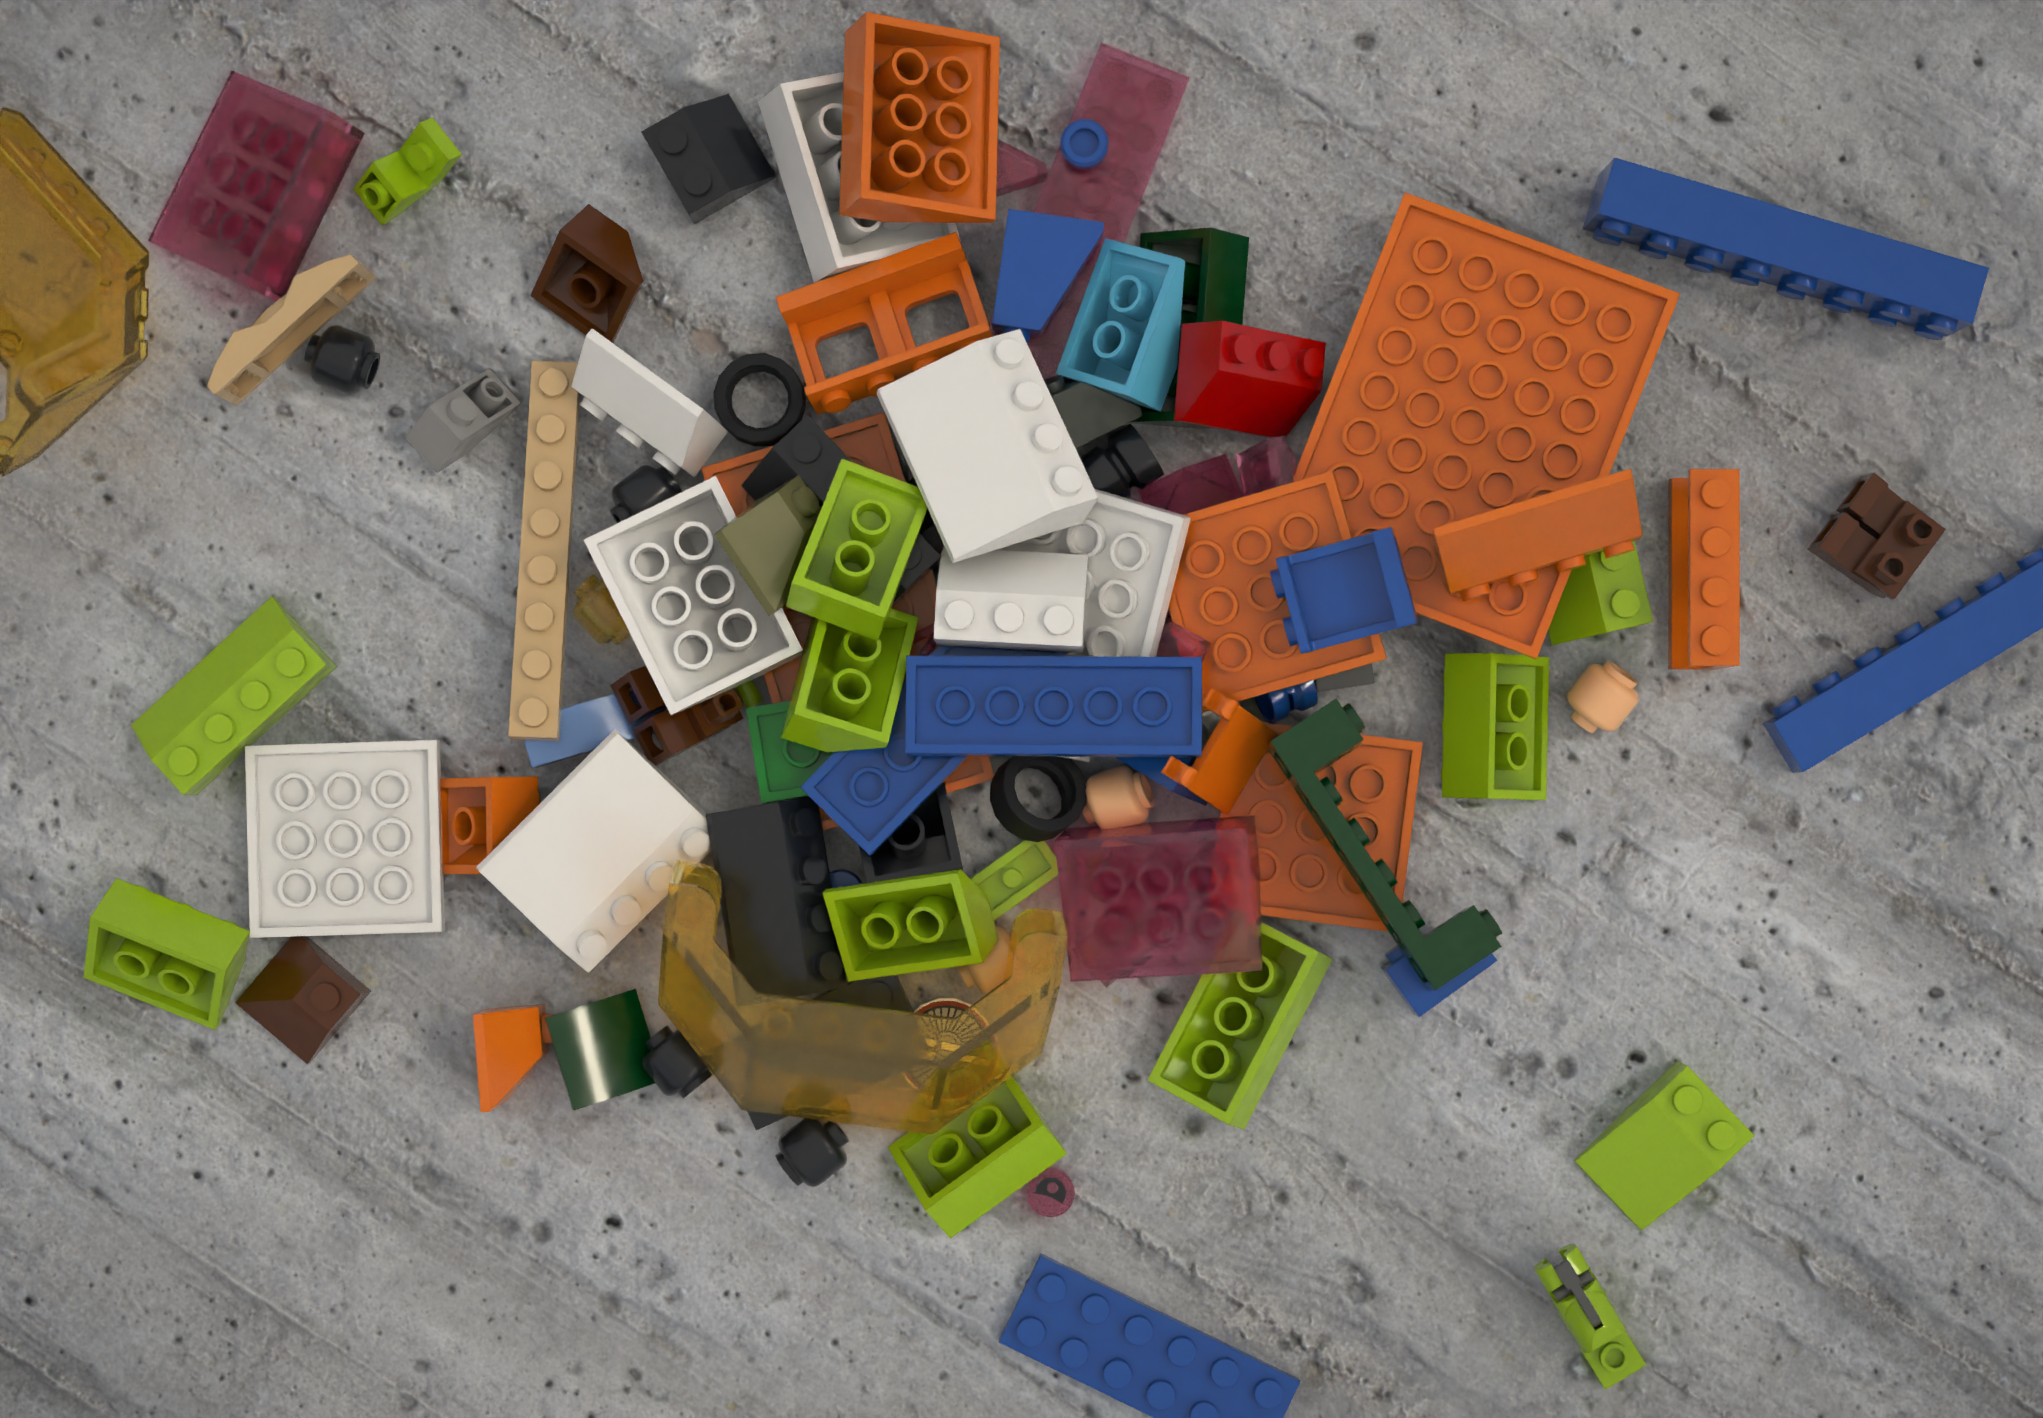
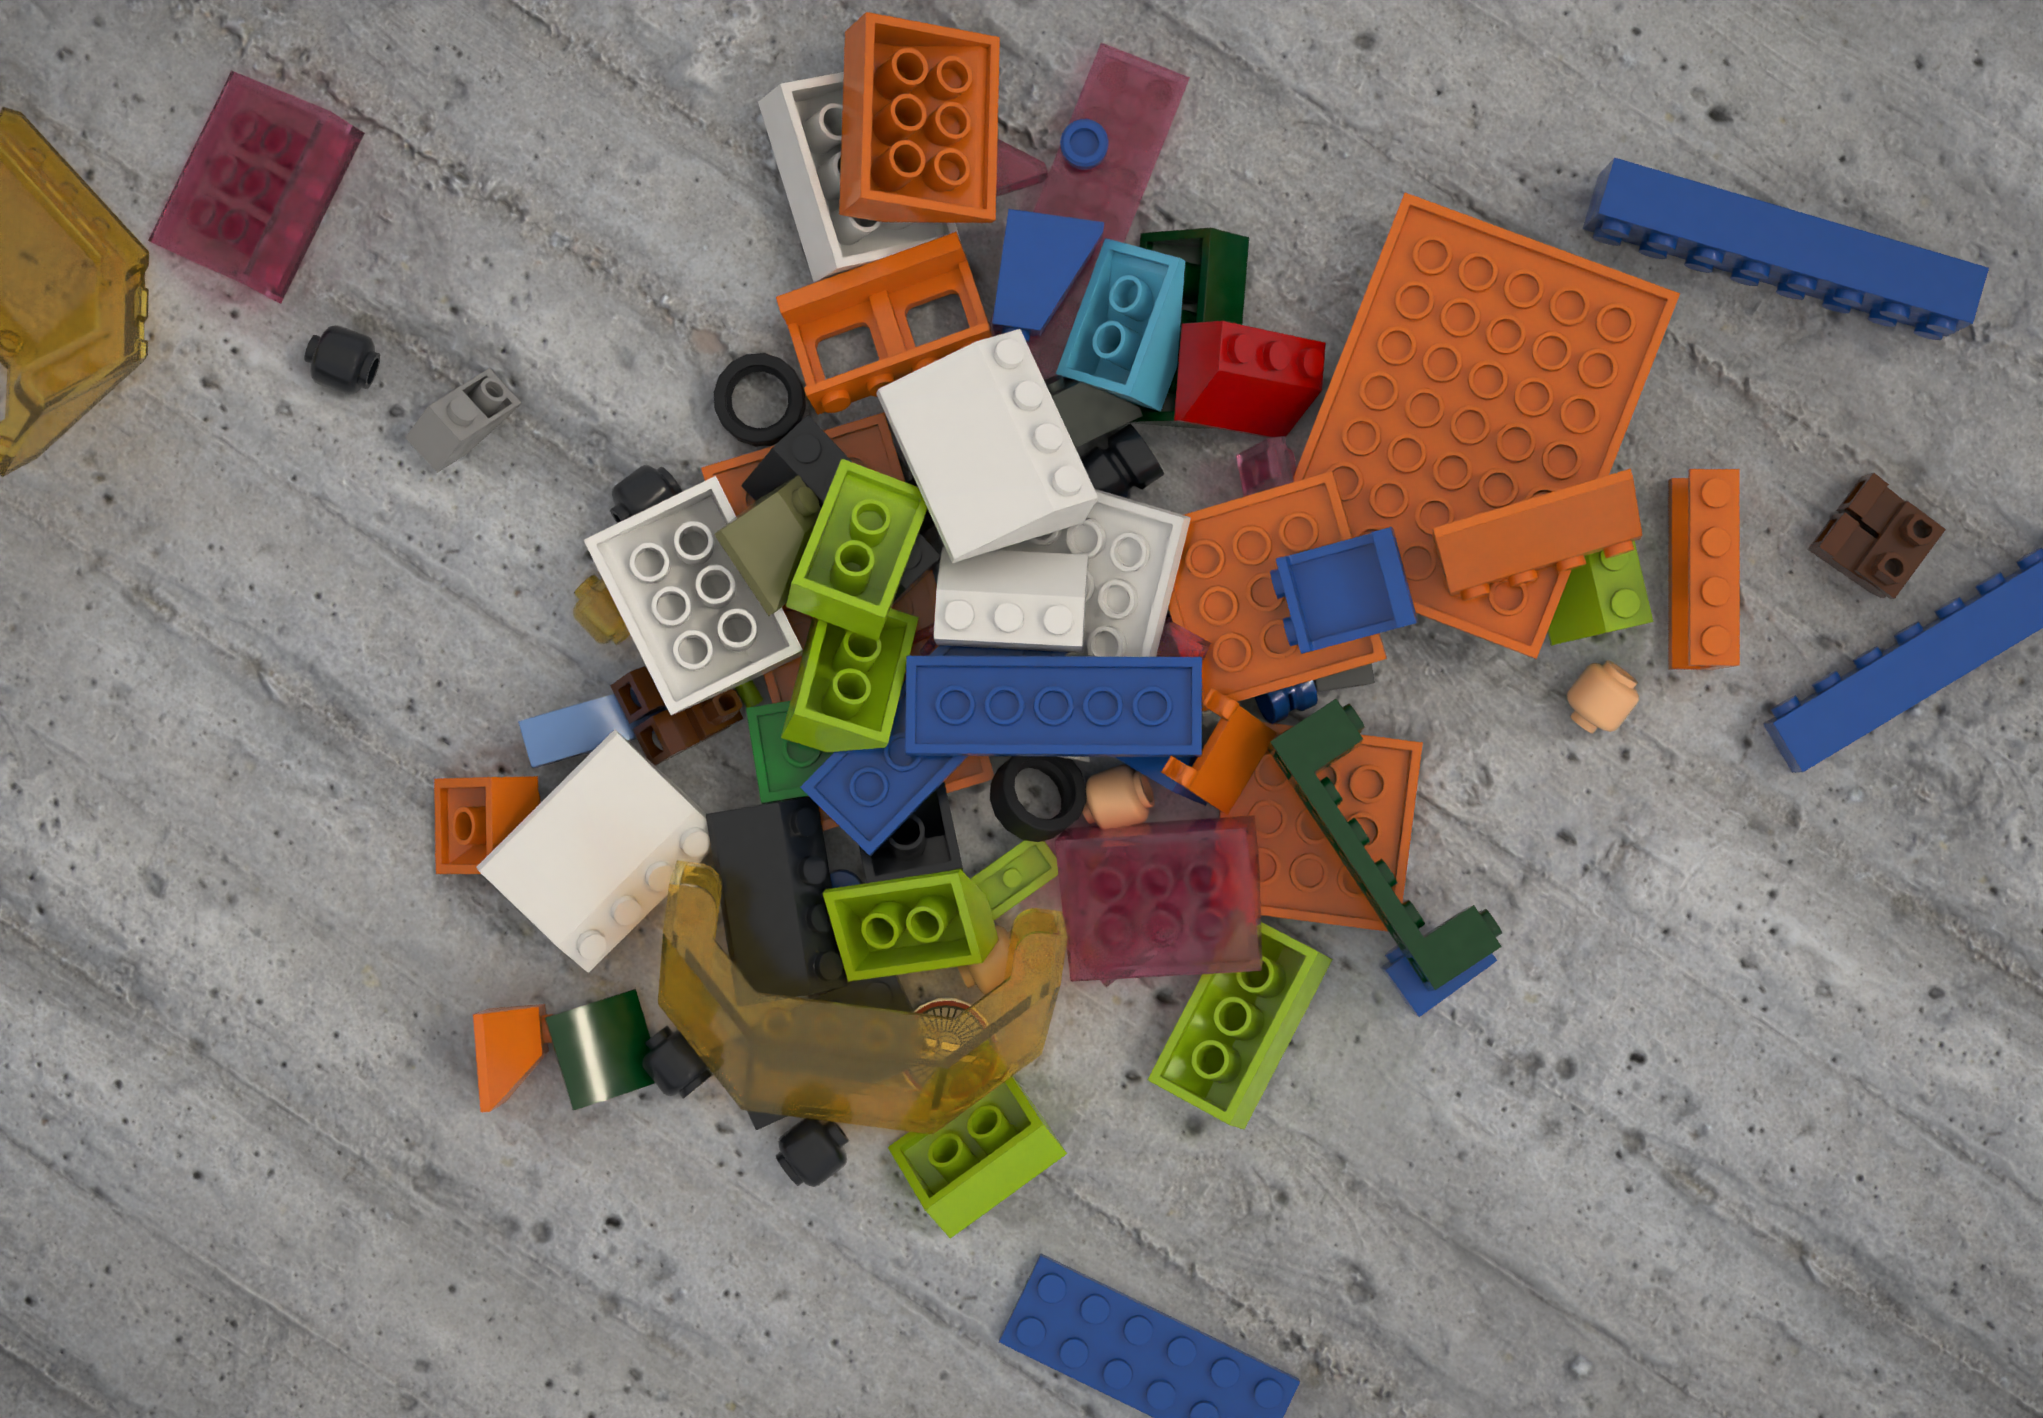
(164, 953): lime slope -> none
(231, 698): lime slope -> none
(286, 326): tan slope -> none
(303, 997): reddish brown slope -> none
(344, 838): white plate -> none
(409, 173): lime slope -> none
(544, 553): tan plate -> none
(590, 274): reddish brown slope -> none
(644, 406): white slope -> none
(708, 155): black slope -> none
(1051, 1192): clear pink tile -> none
(1194, 487): clear pink slope -> none
(1495, 726): lime slope -> none
(1589, 1317): lime plate -> none
(1663, 1146): lime slope -> none

